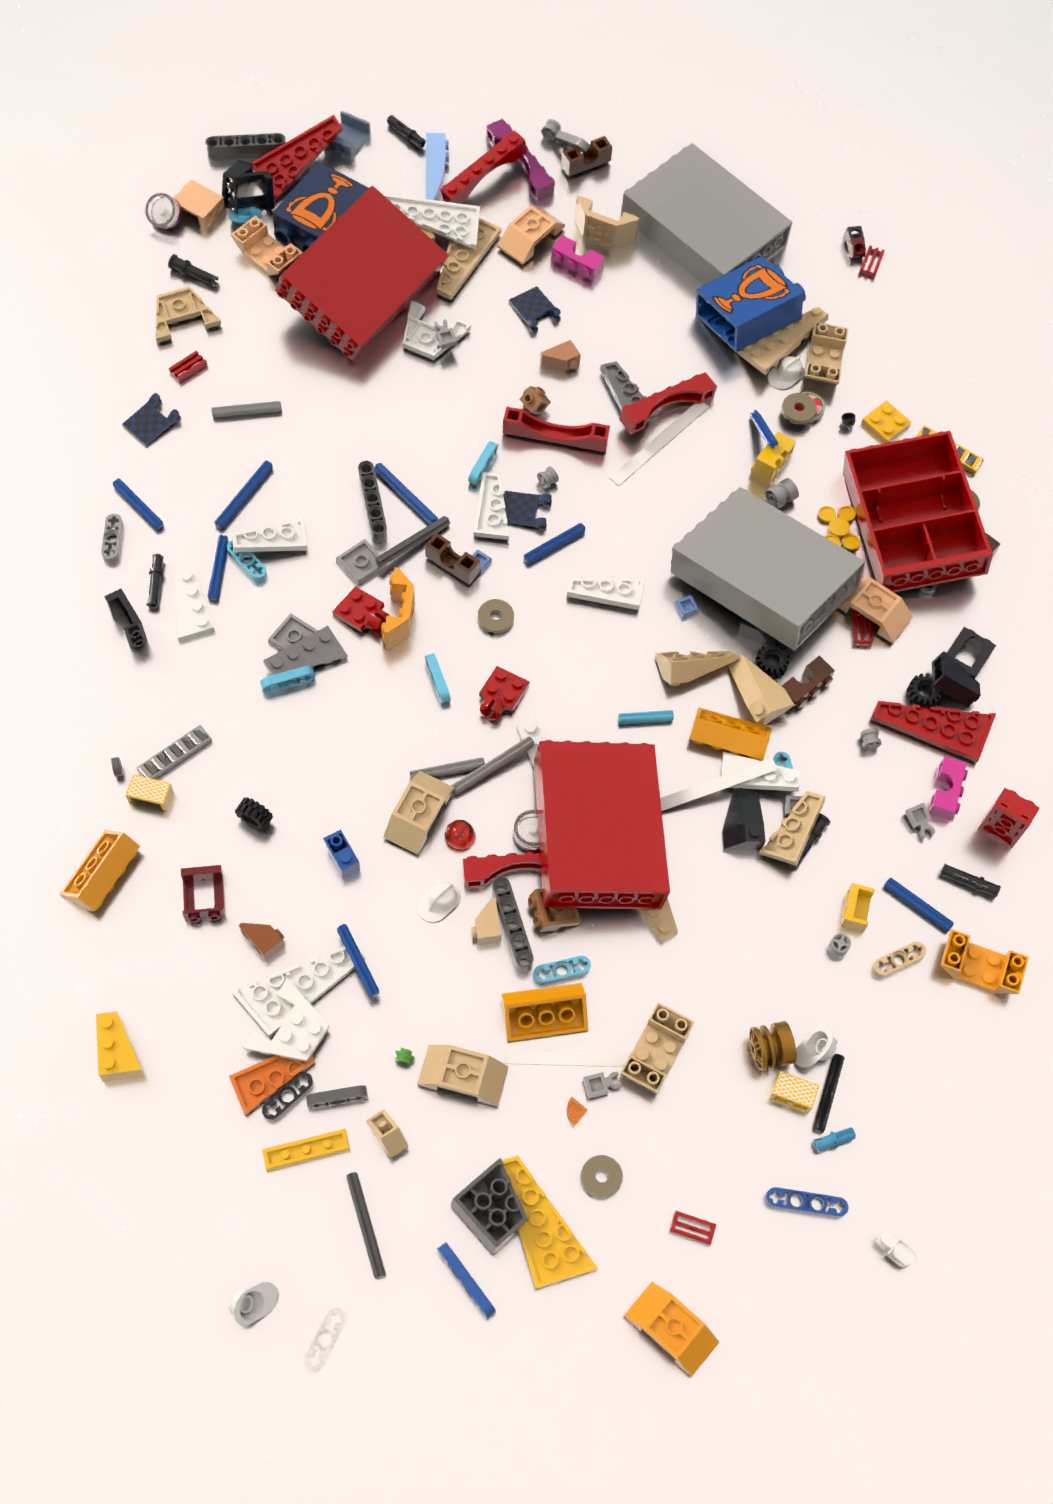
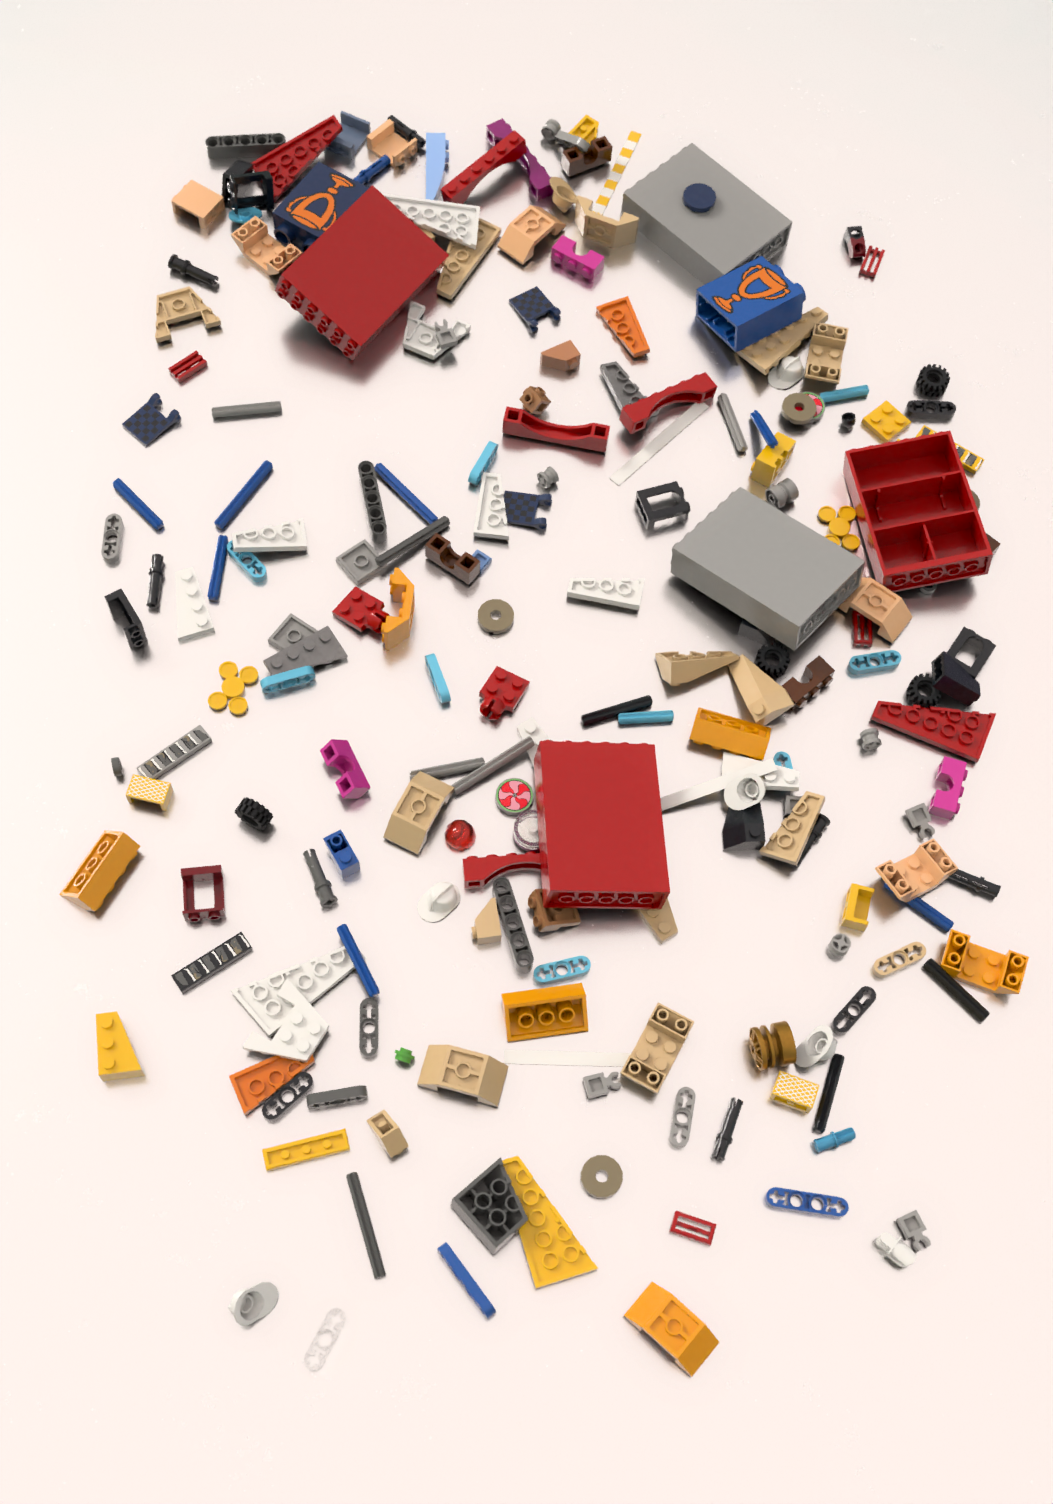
(163, 211): clear piece -> none
(211, 962): none -> tile
(233, 688): none -> yellow piece
(263, 938): dark orange slope -> none
(321, 886): none -> dark grey pin
(341, 756): none -> dark pink arch
(366, 175): none -> blue pin
(374, 1042): none -> dark grey beam
(387, 142): none -> light nougat panel
(514, 796): none -> tile
(554, 543): blue axle -> none
(563, 195): none -> tan piece
(575, 1111): clear orange tile -> none
(586, 129): none -> yellow wing
(614, 710): none -> black axle
(616, 172): none -> sticker
(624, 323): none -> orange wing
(650, 517): none -> black panel
(674, 1131): none -> light grey beam
(686, 606): medium blue tile -> none
(699, 197): none -> dark blue tile
(725, 1138): none -> black pin
(732, 422): none -> light grey axle
(744, 792): none -> white piece
(844, 393): none -> medium azure axle
(858, 996): none -> black beam
(868, 668): none -> medium azure beam
(913, 1226): none -> light grey plate
(917, 872): none -> light nougat slope
(936, 373): none -> black tyre
(941, 406): none -> black beam
(956, 989): none -> black axle
(1009, 817): red piece -> none

